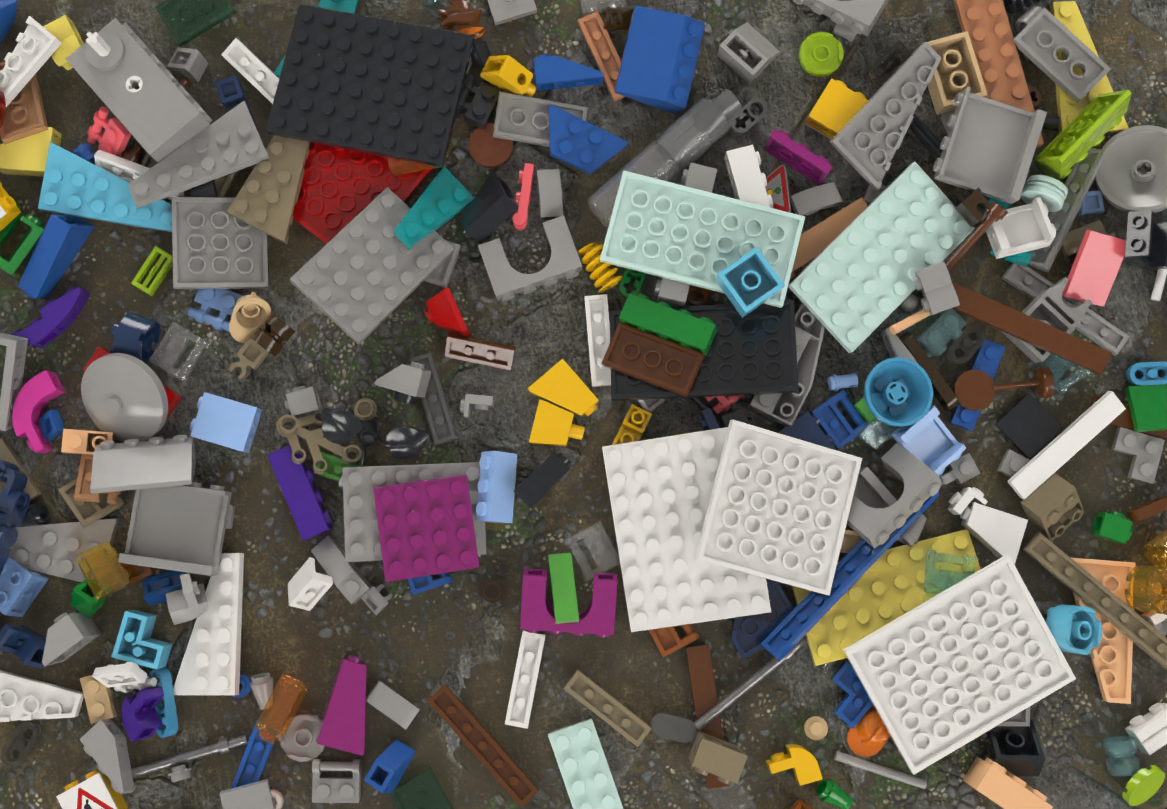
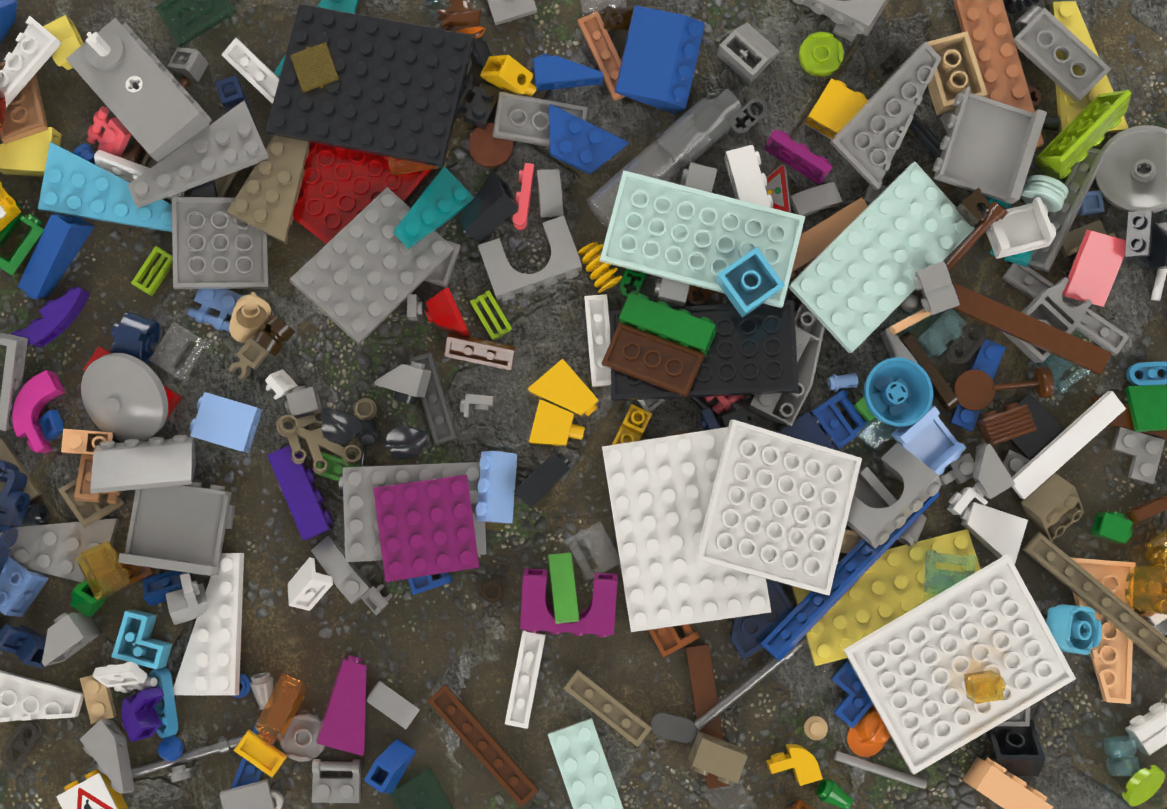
(170, 748): none -> blue tile
(260, 753): none -> yellow tile
(280, 383): none -> white tile
(314, 67): none -> clear yellow piece
(414, 307): none -> light grey plate
(481, 298): none -> lime tile
(984, 686): none -> clear yellow brick
(990, 473): none -> light grey slope
(1006, 424): none -> reddish brown brick

